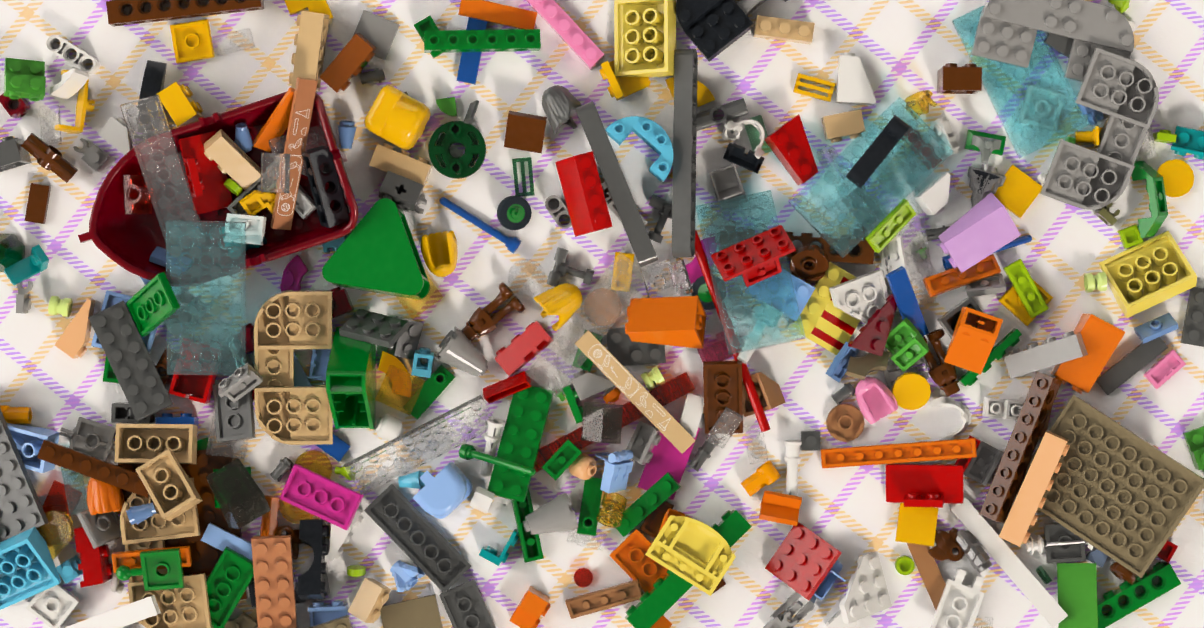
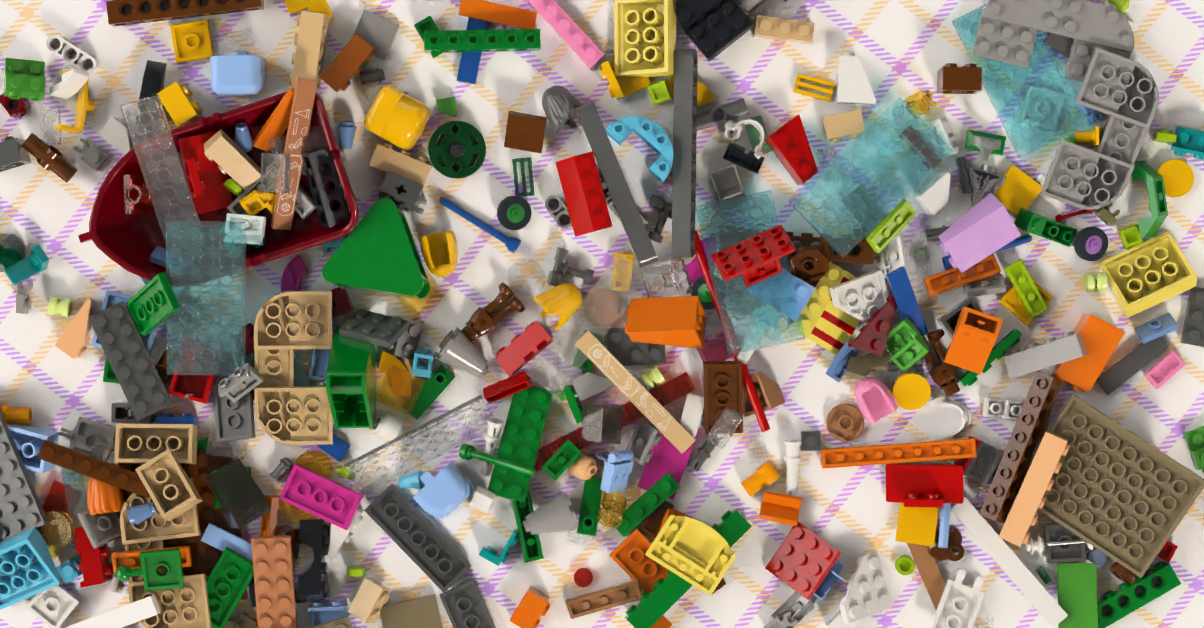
(37, 203): reddish brown tile -> none
(238, 74): none -> light blue piece
(405, 575): light blue rock -> none
(471, 112): dark grey piece -> none
(612, 396): orange tile -> none
(659, 92): none -> lime plate
(843, 393): dark grey pin -> none
(877, 151): black beam -> none
(944, 526): none -> light blue piece
(963, 175): none -> dark grey axle
(974, 552): flat silver rock -> none
(1045, 227): none -> green slope
(1059, 218): none -> red hinge
(1091, 243): none -> black wheel

